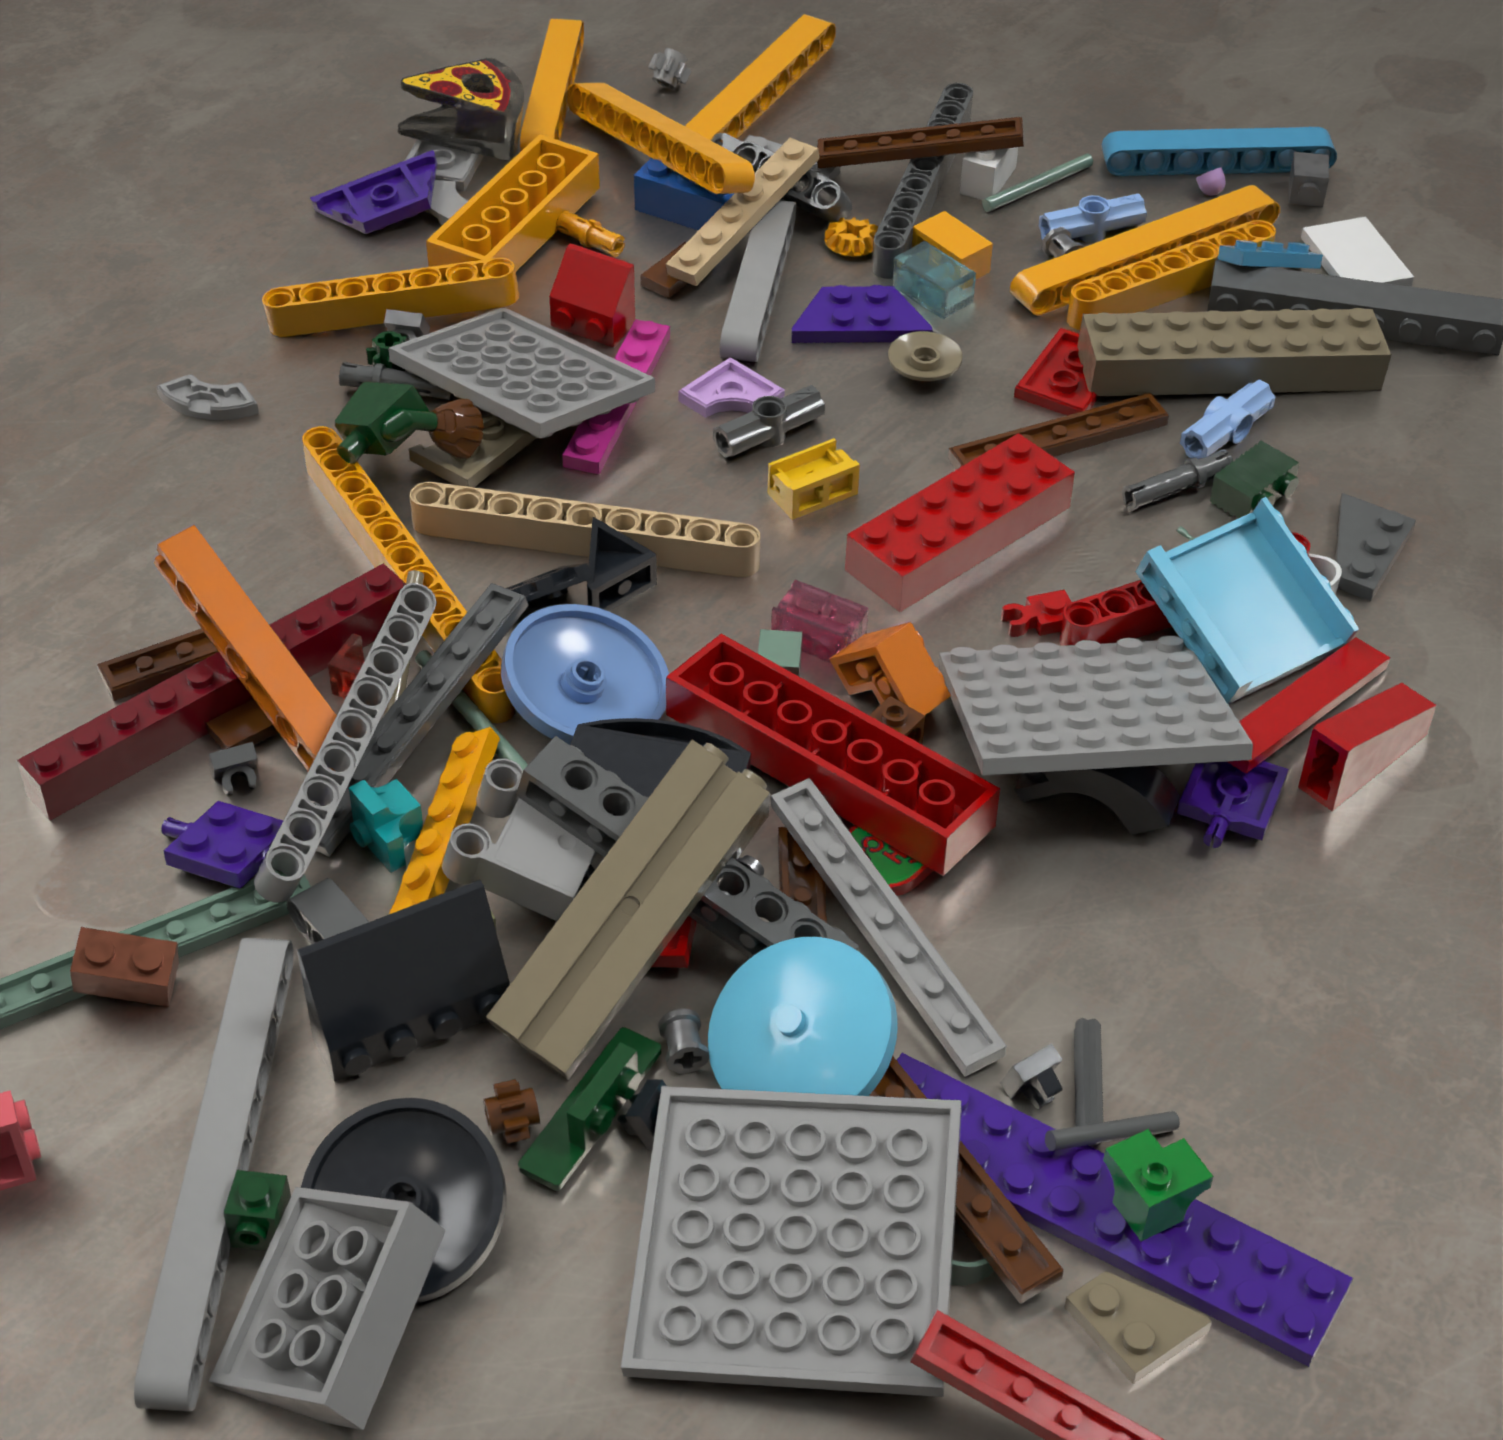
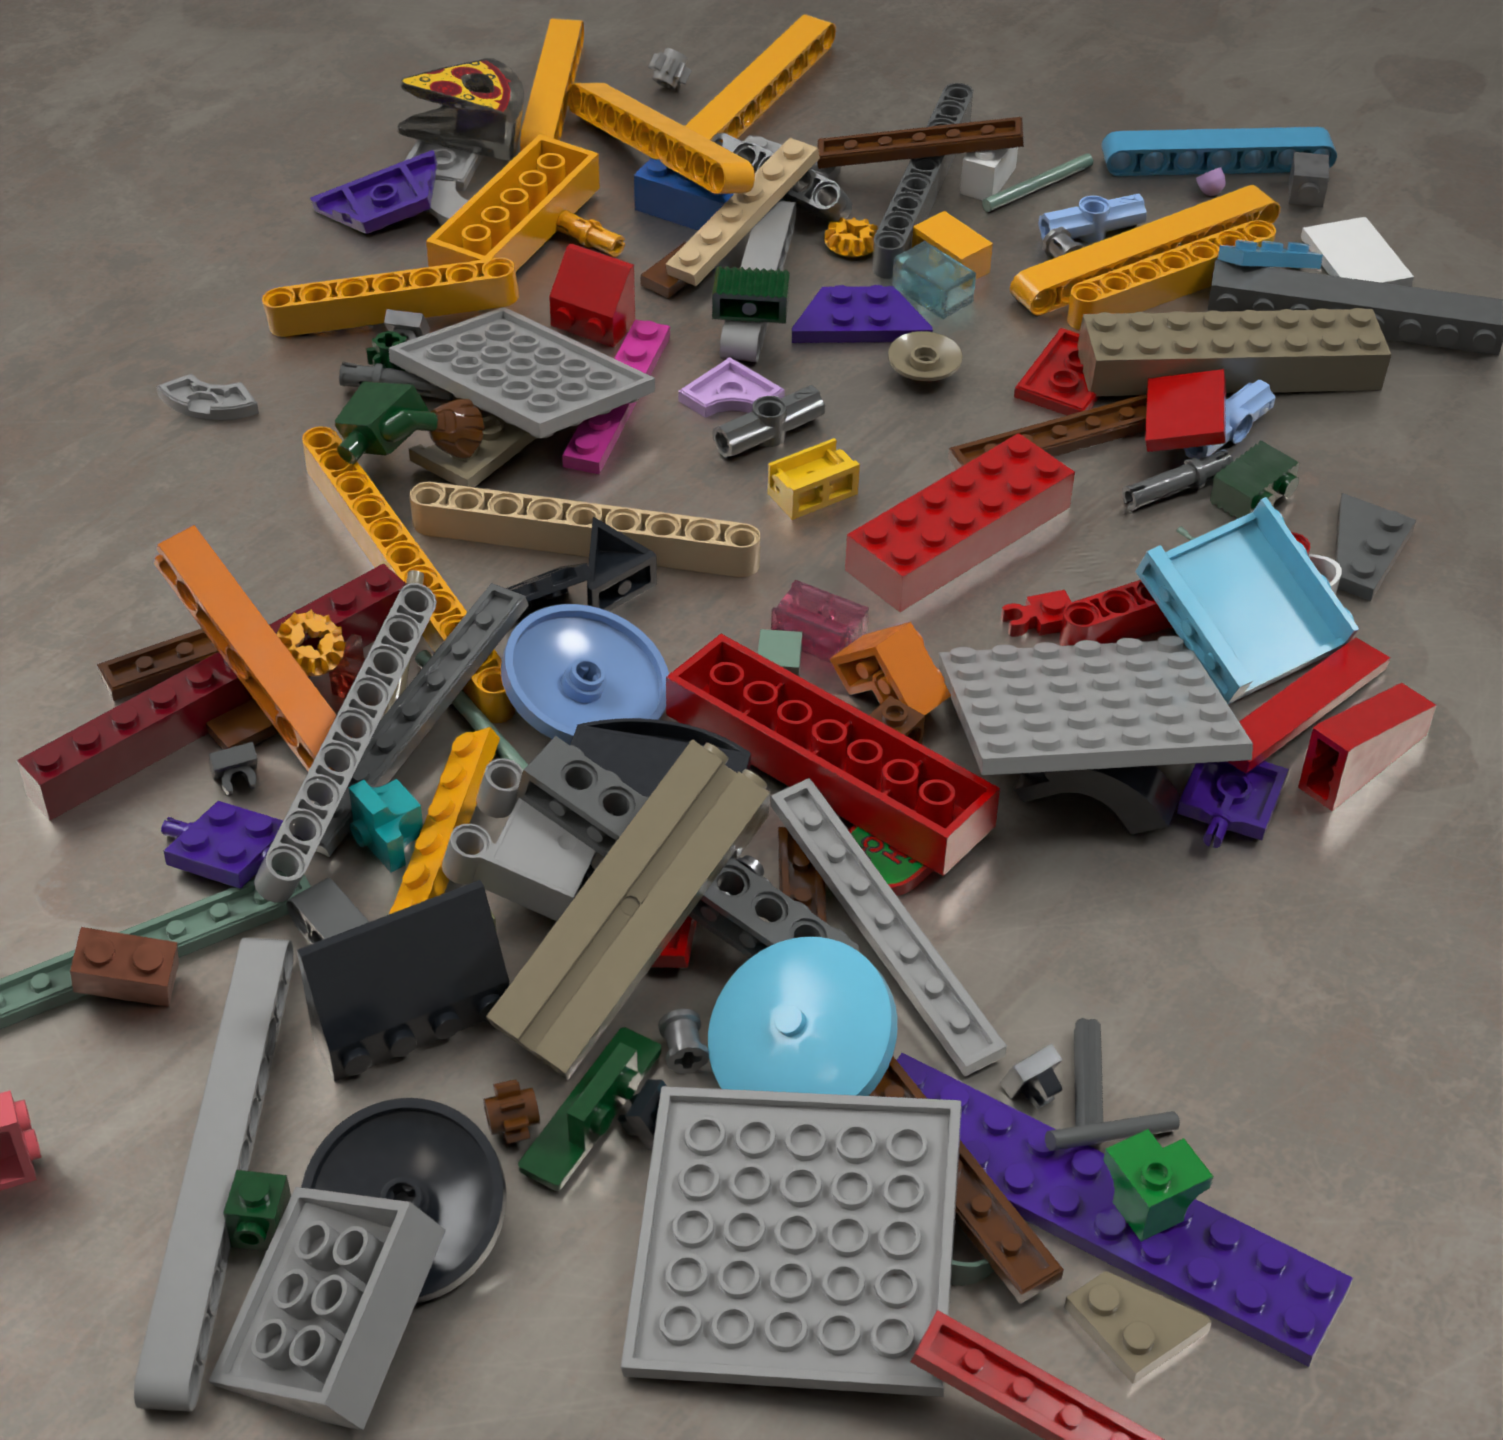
(330, 647): none -> light orange gear
(750, 295): none -> dark green brick
(1186, 411): none -> red tile

